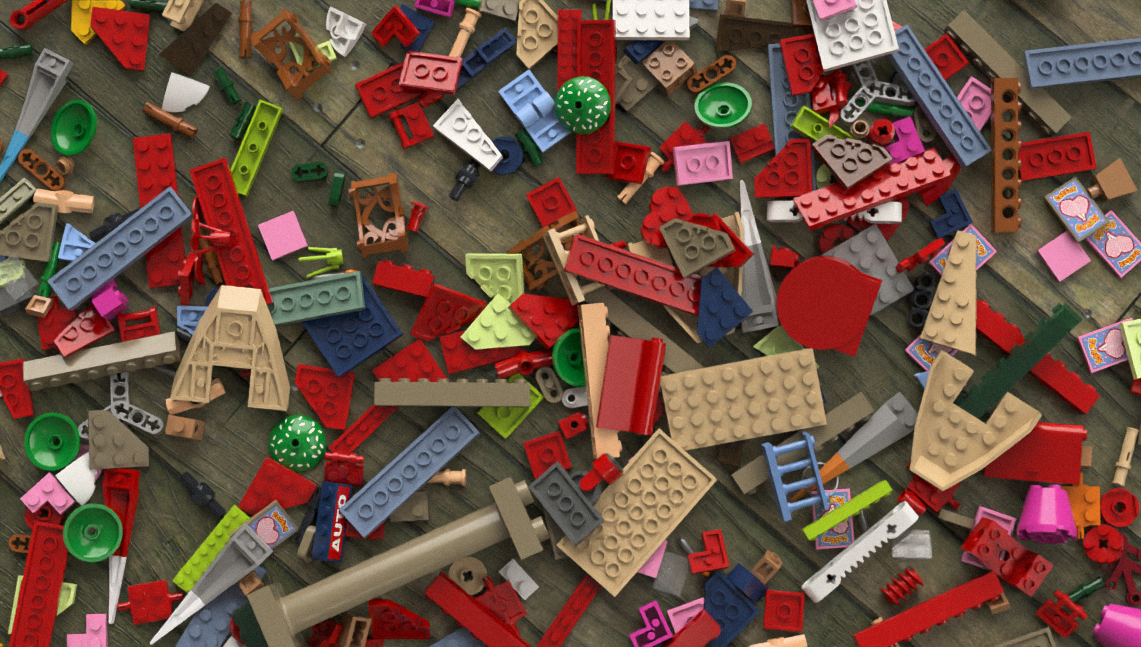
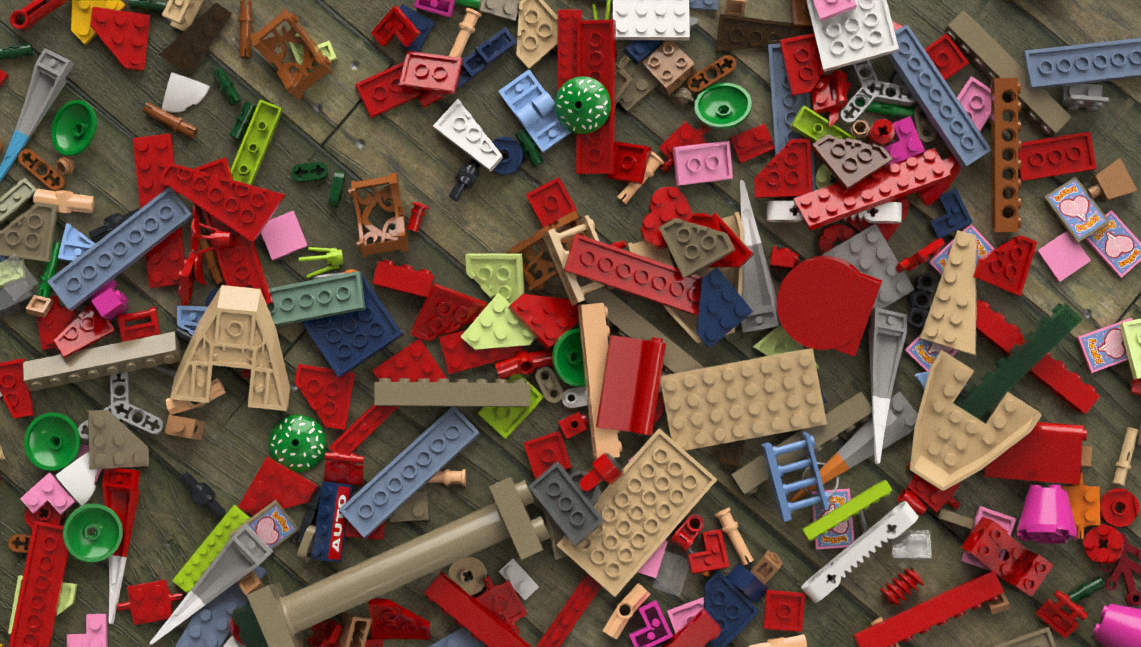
(232, 202): none -> red wing
(344, 30): white brick -> none
(417, 122): red plate -> none
(633, 600): none -> light nougat piece
(683, 96): none -> dark tan piece
(686, 535): none -> red piece
(730, 527): none -> light nougat pin
(885, 347): none -> light grey plate
(1007, 265): none -> red plate
(1083, 96): none -> light grey bracket

